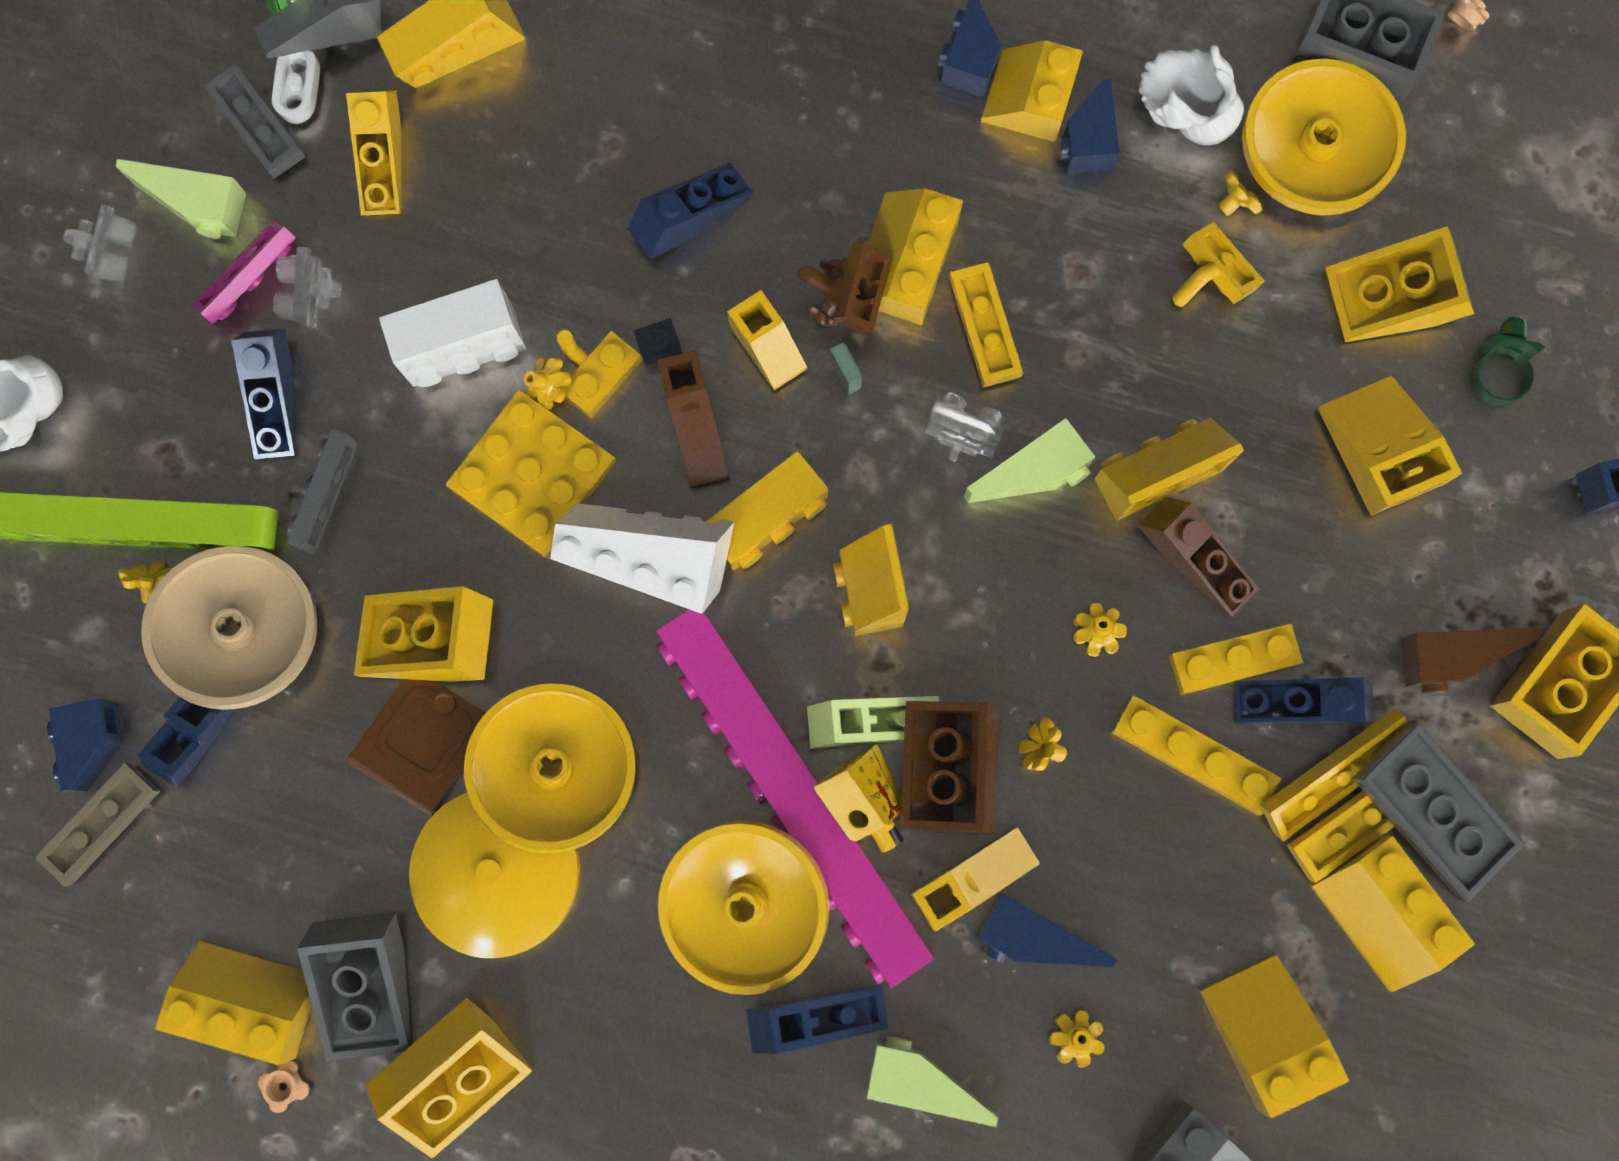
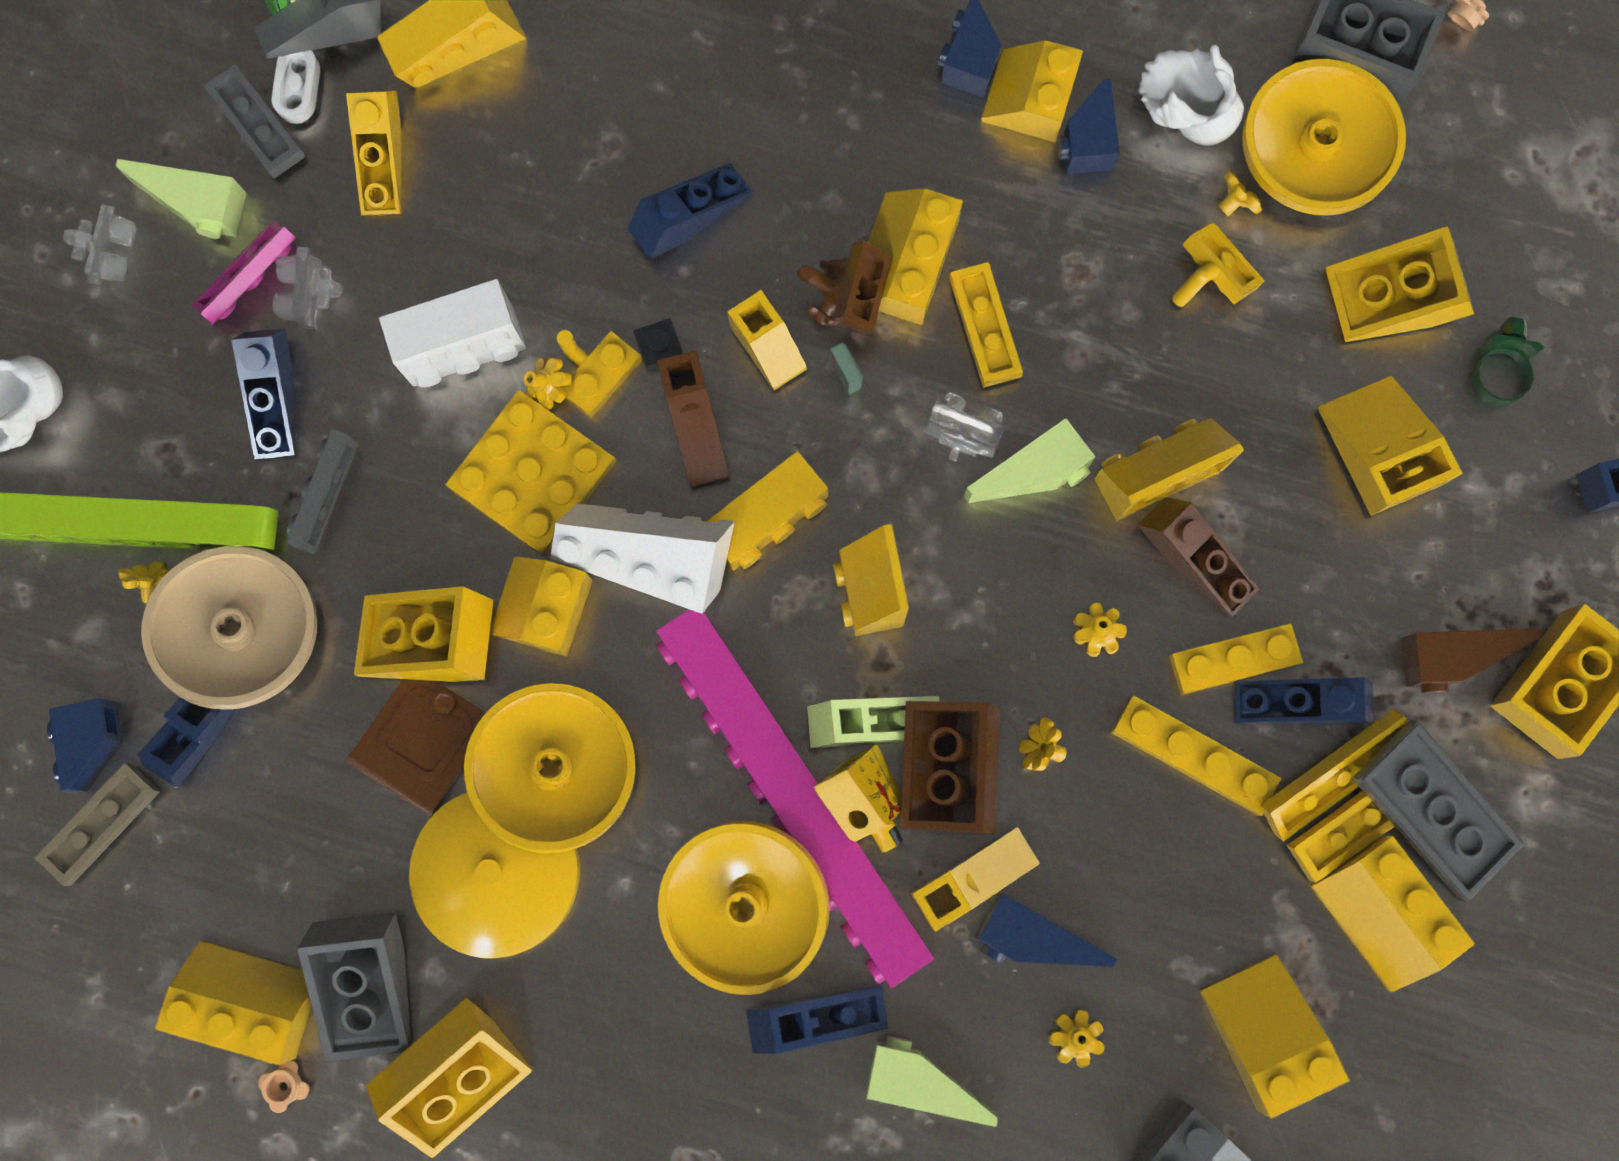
(541, 605): none -> yellow slope

